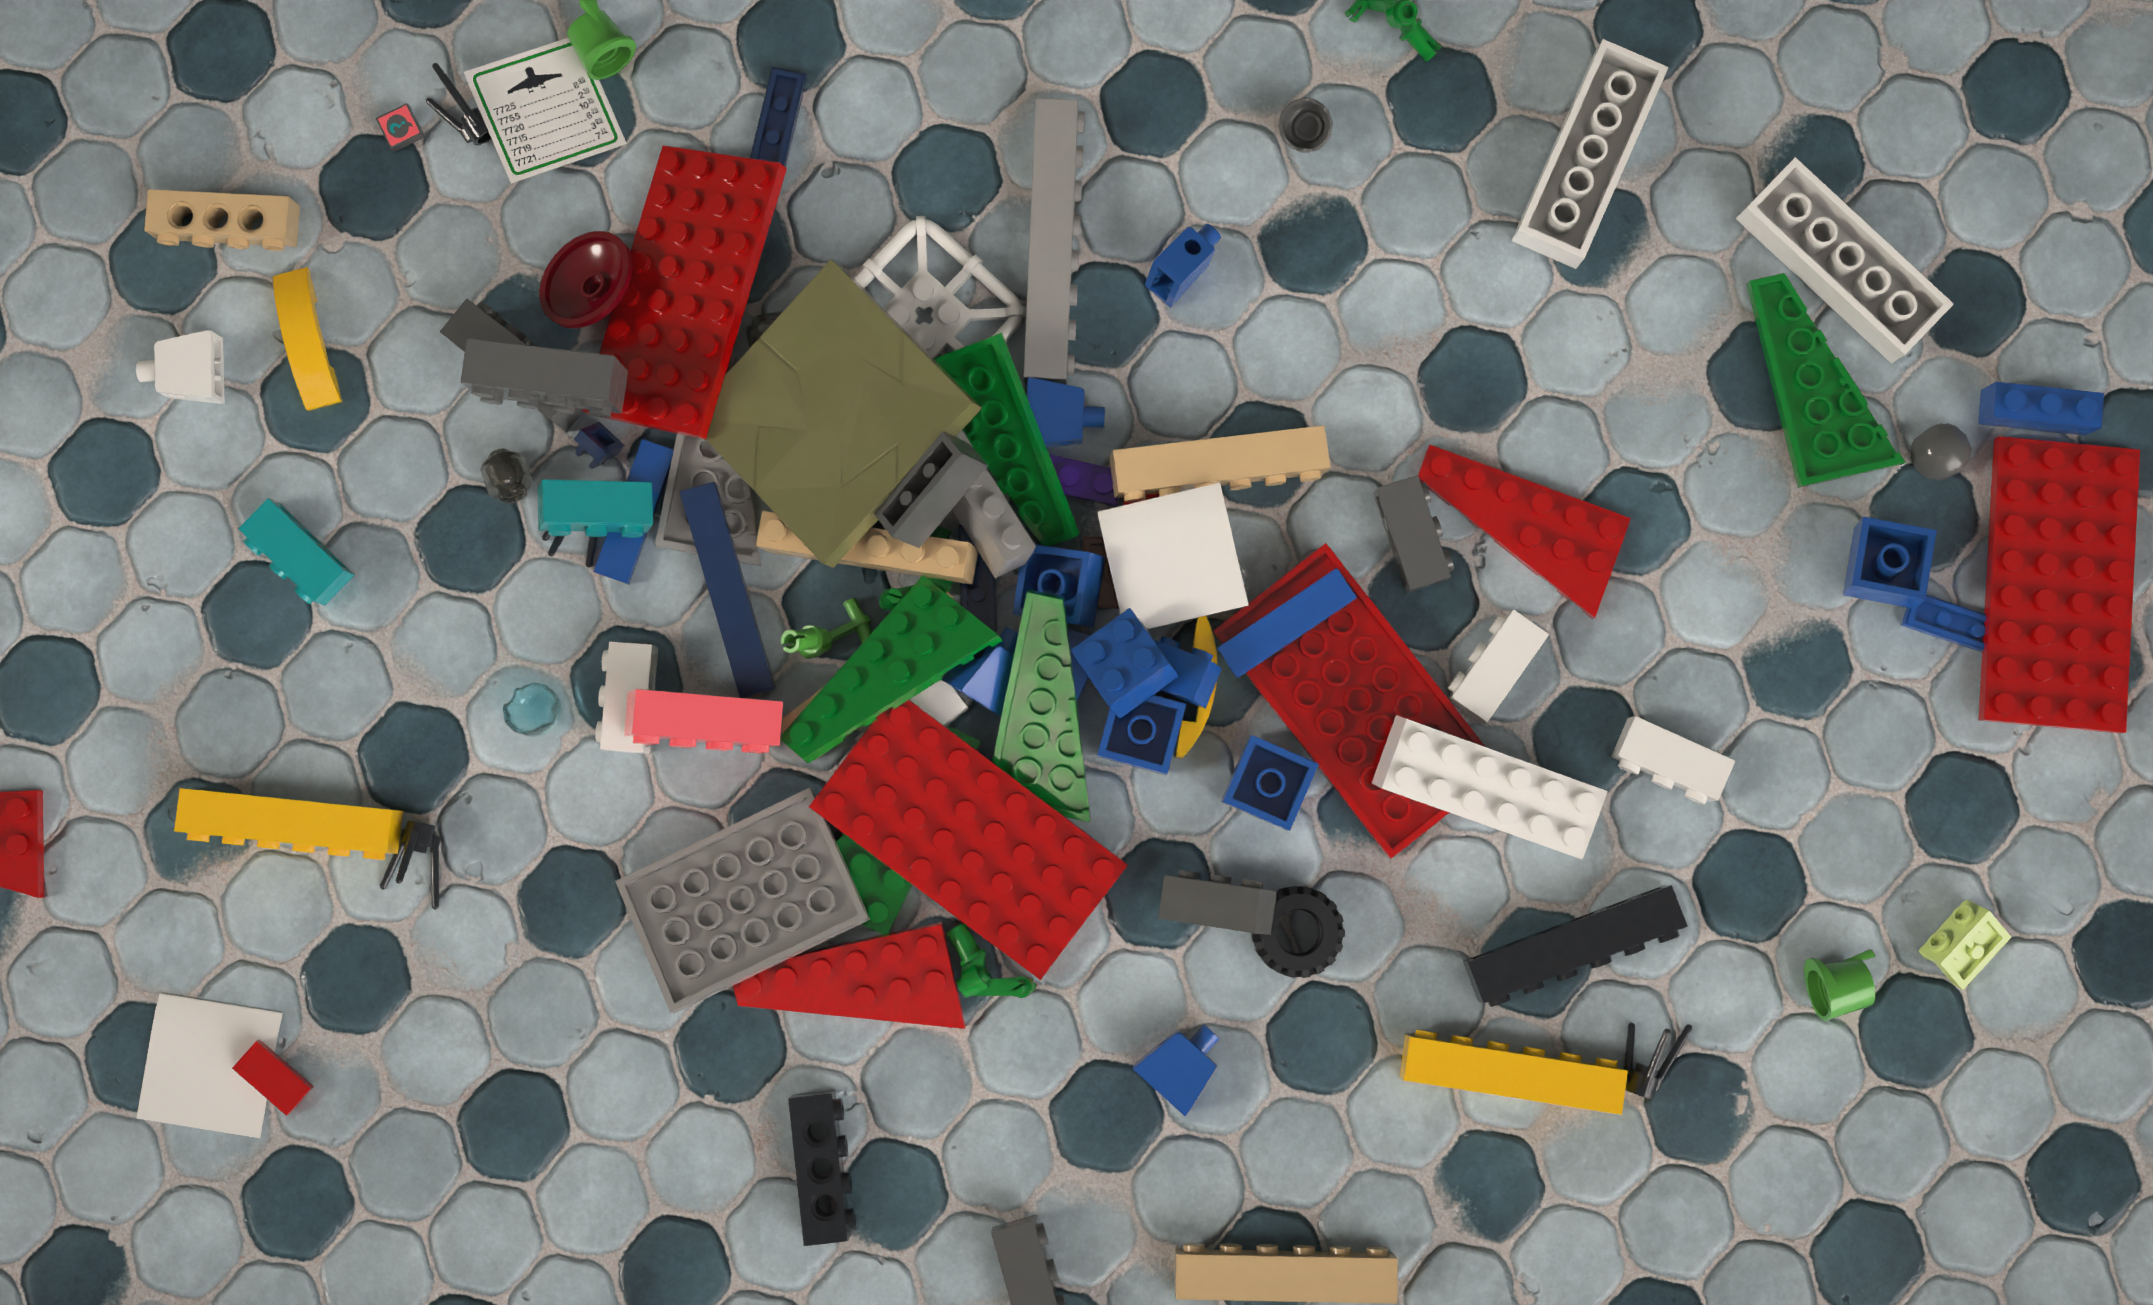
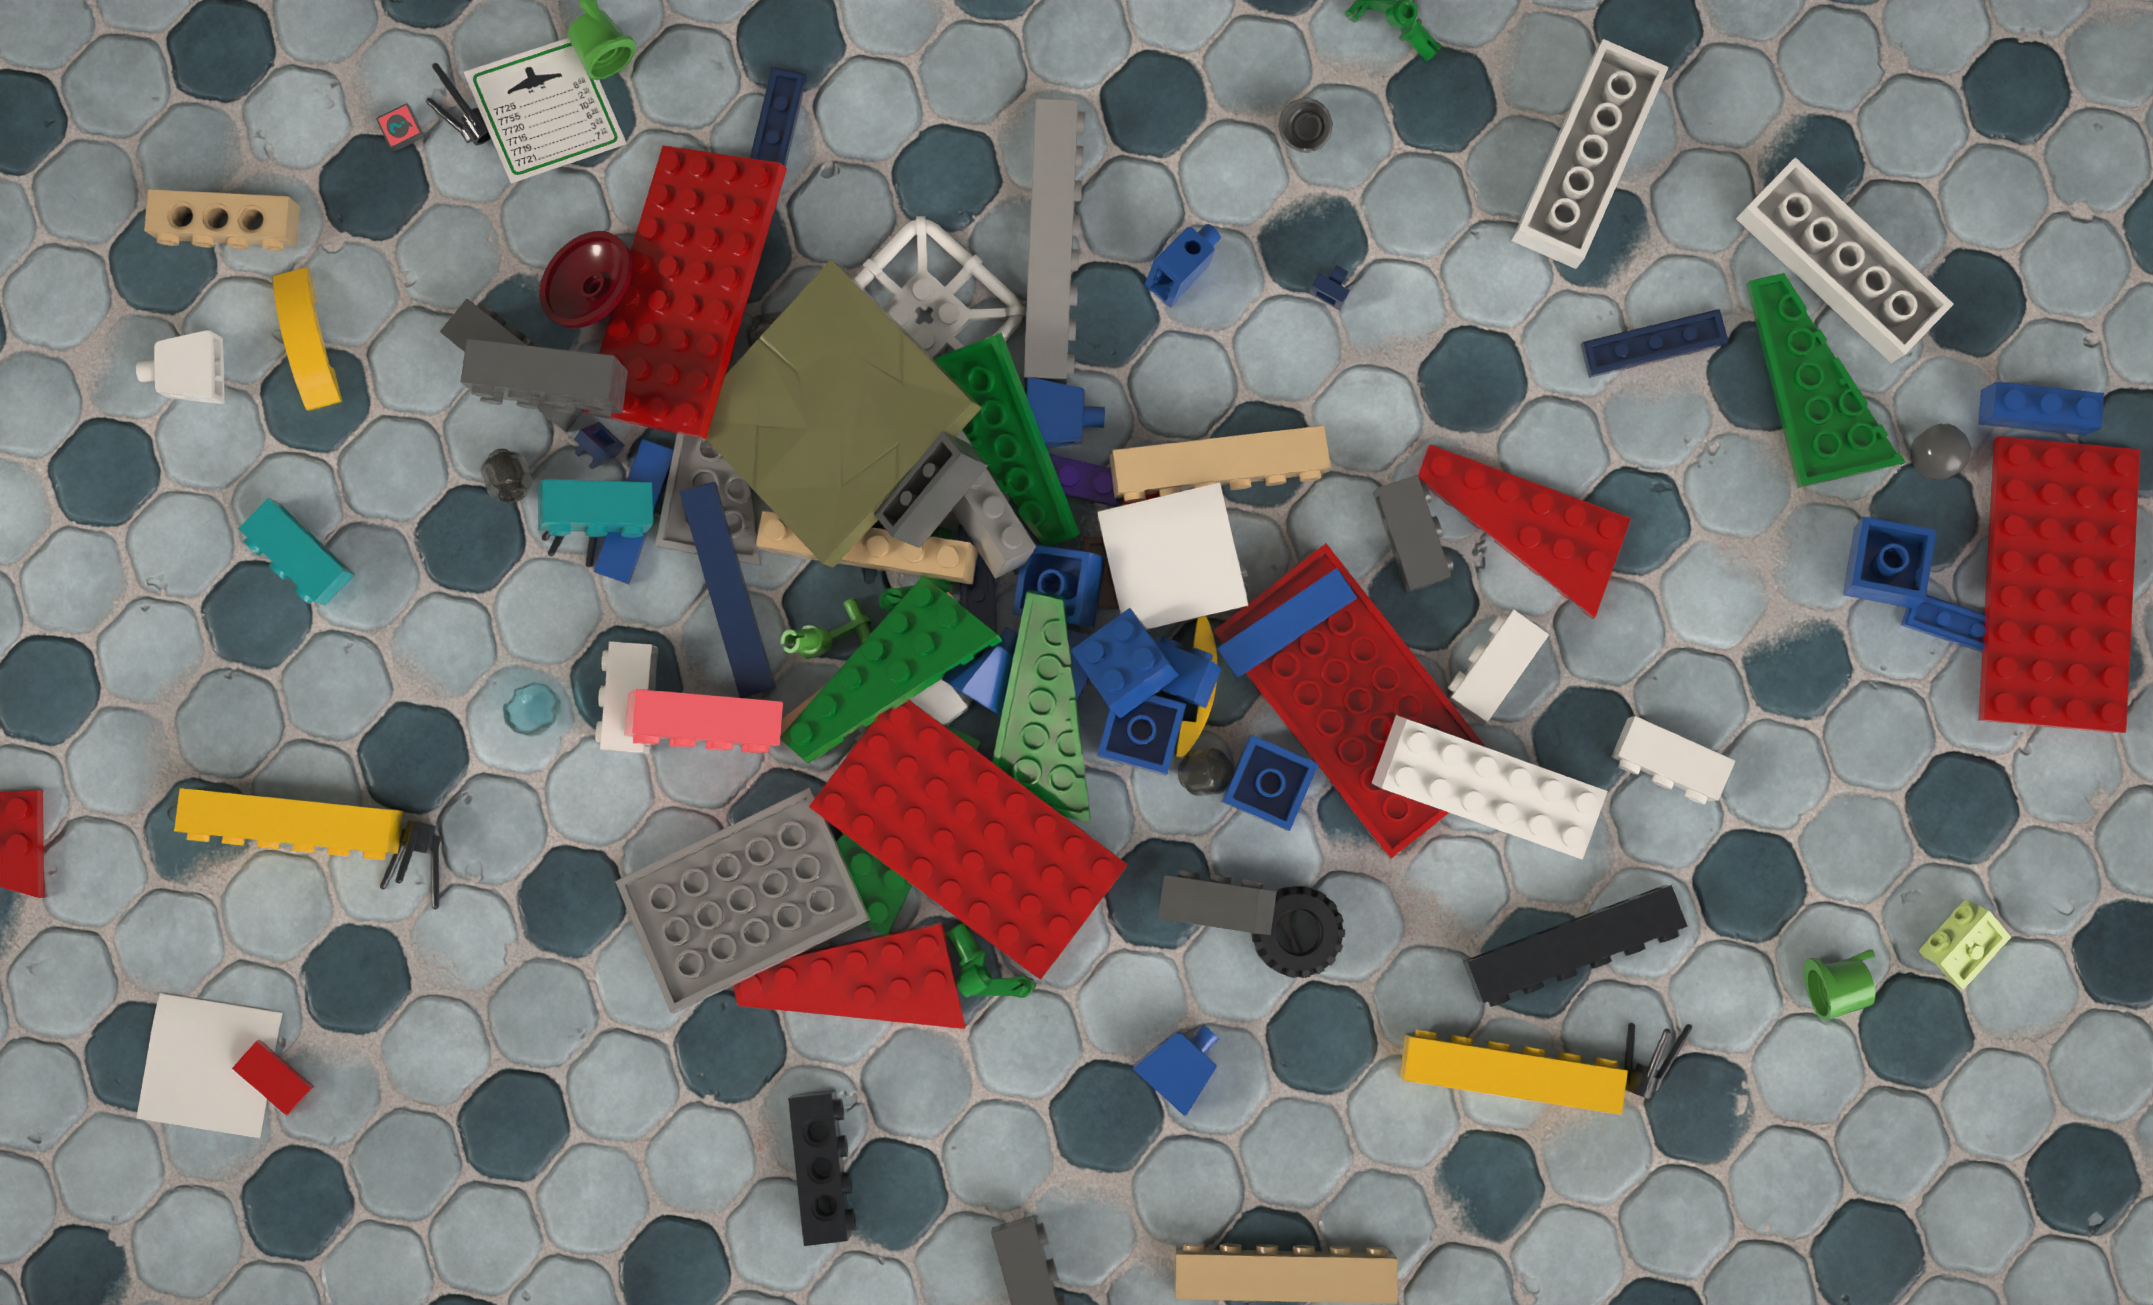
(1205, 771): none -> clear smoke head
(1331, 289): none -> dark blue tile
(1654, 343): none -> dark blue tile

